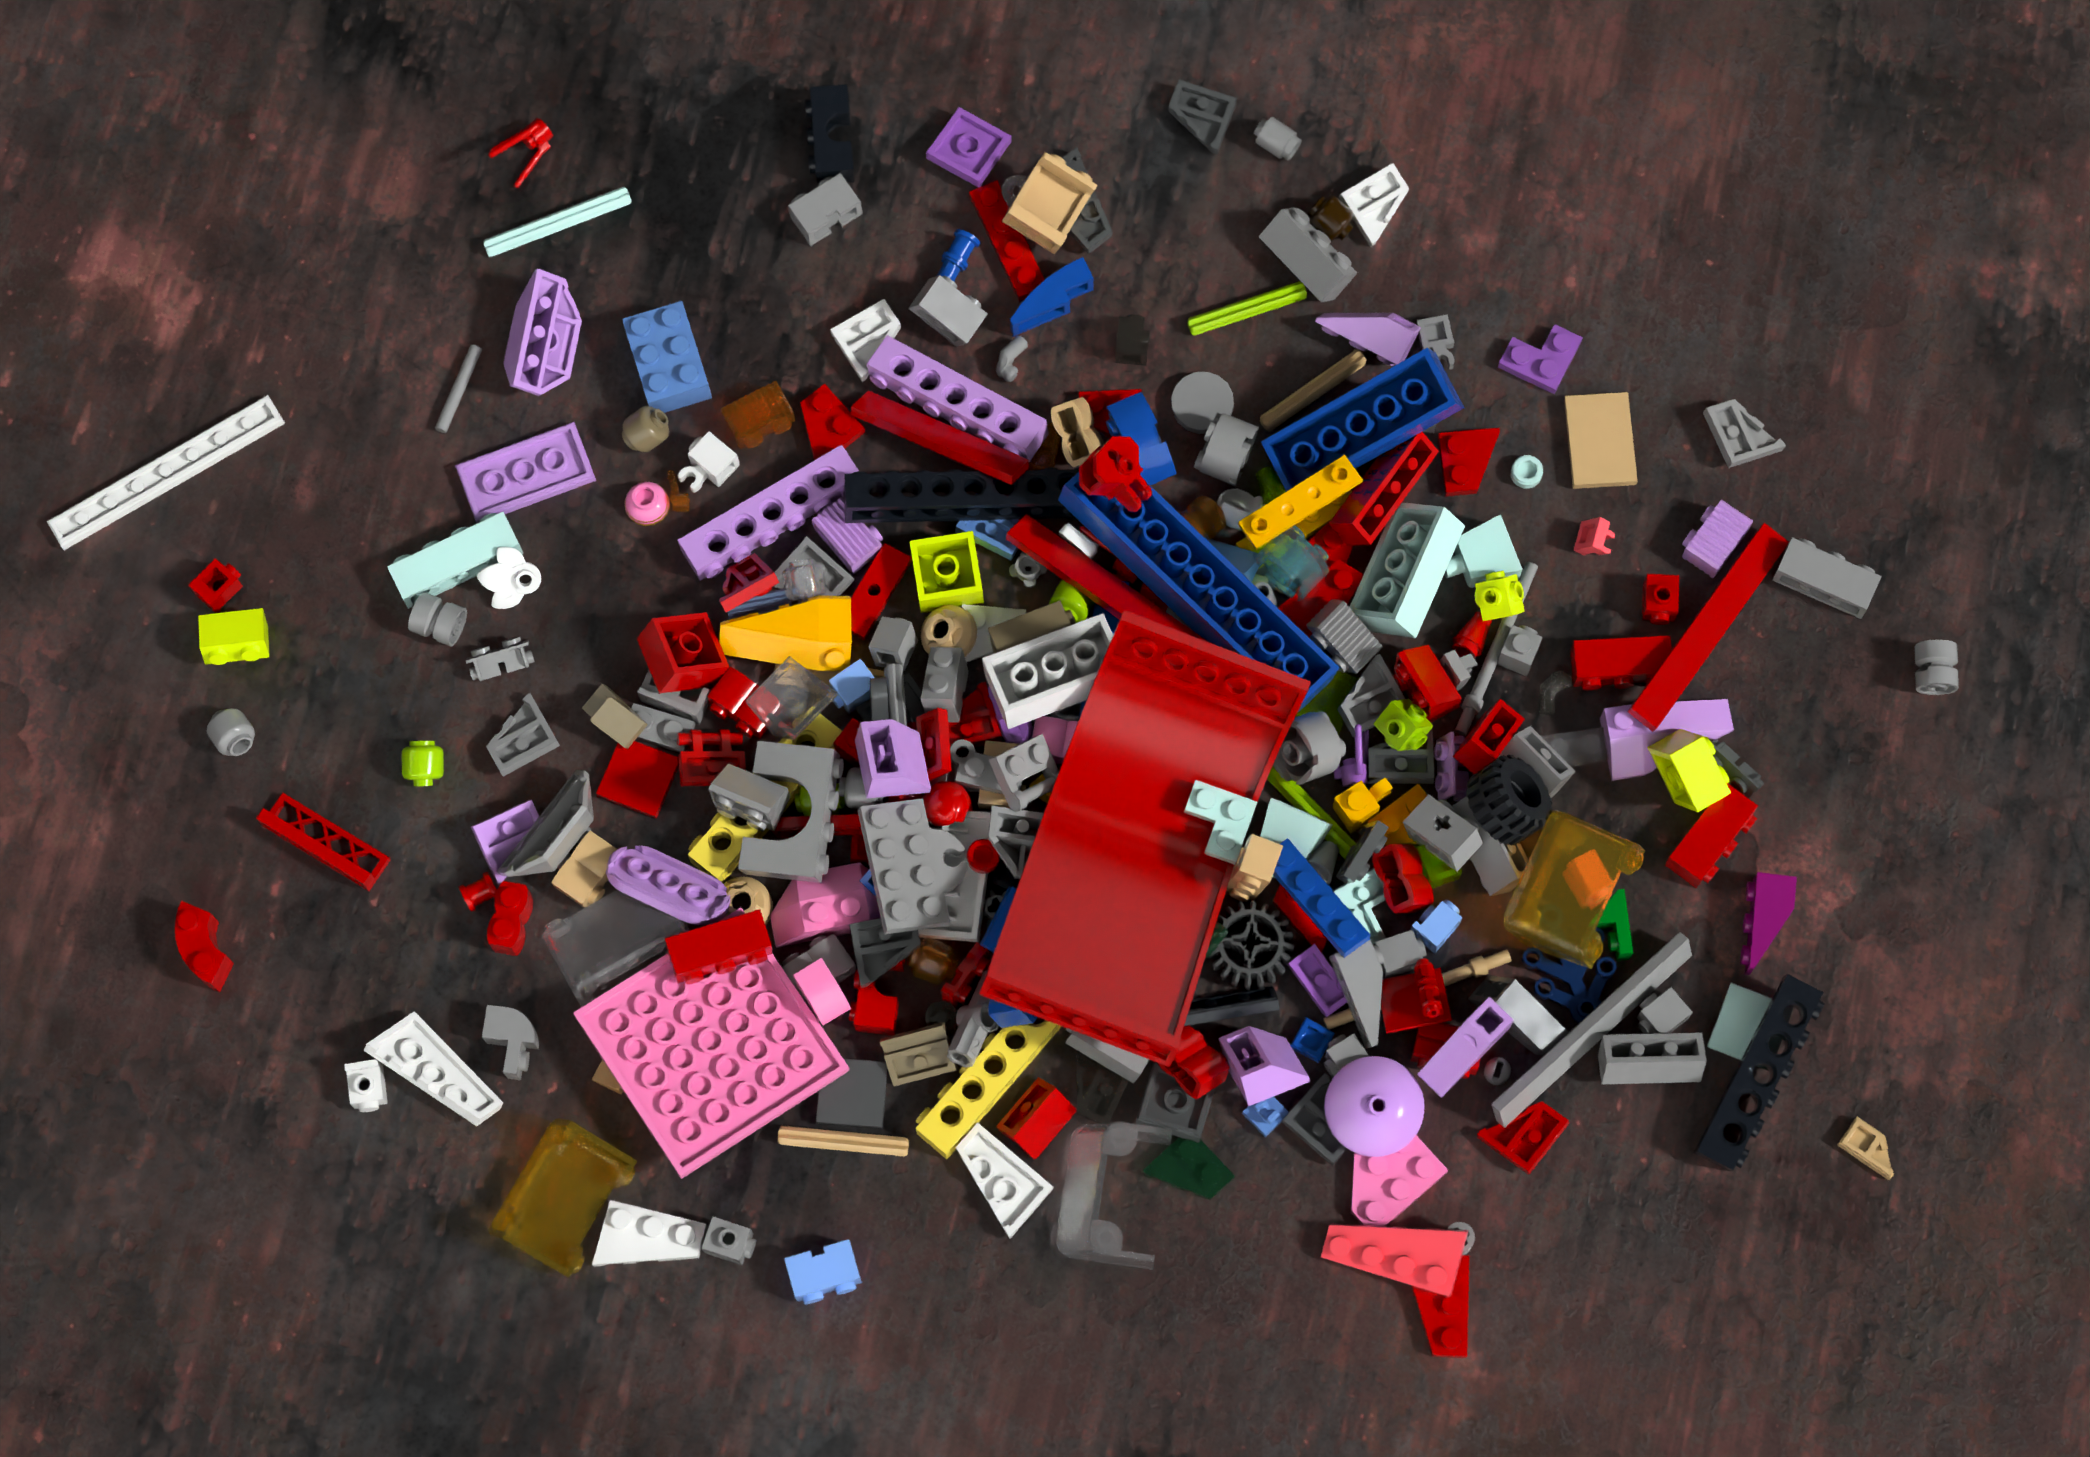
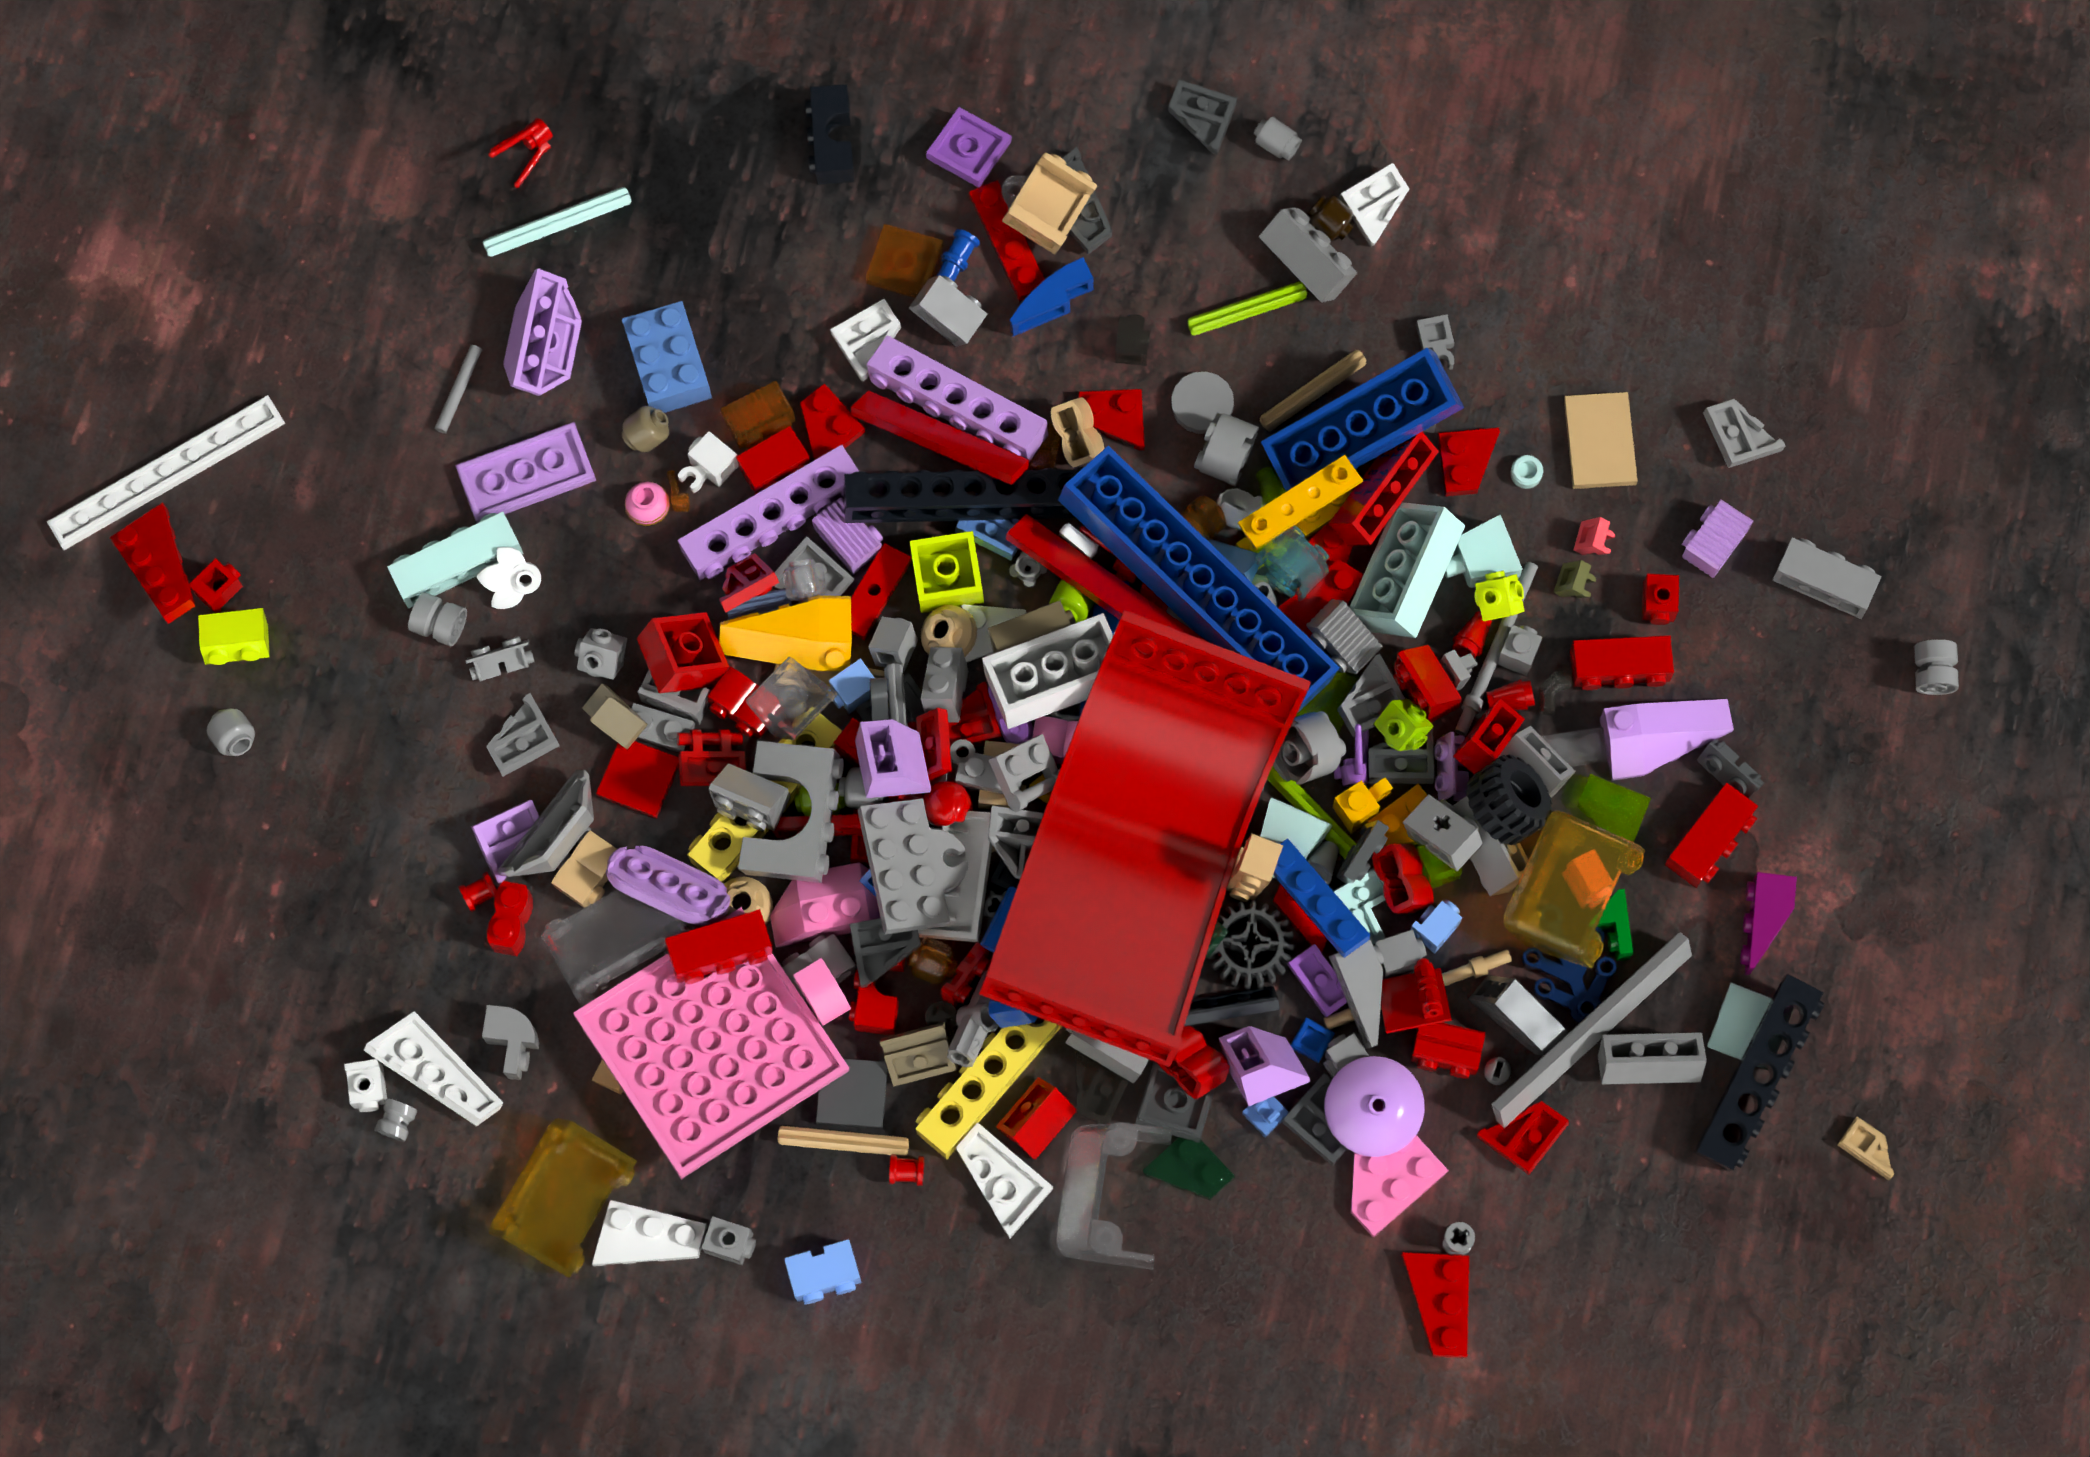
(156, 562): none -> red wing
(198, 945): red brick -> none
(317, 849): red fence -> none
(395, 1120): none -> light grey wheel
(422, 762): lime head -> none
(600, 653): none -> light grey brick
(772, 460): none -> red brick
(823, 207): light grey brick -> none
(903, 260): none -> clear orange tile
(906, 1170): none -> red bush
(982, 856): red tile -> none
(1006, 358): light grey arm -> none
(1115, 473): red hinge -> none
(1136, 420): blue brick -> none
(1228, 812): light aqua plate -> none
(1381, 333): lavender slope -> none
(1404, 1254): coral wing -> none
(1466, 1047): lavender slope -> none
(1515, 694): none -> red cone
(1544, 366): medium lavender plate -> none
(1573, 579): none -> olive tile
(1613, 807): none -> clear neon green wing
(1663, 1013): light grey brick -> none
(1690, 769): neon yellow brick -> none
(1708, 627): red tile -> none

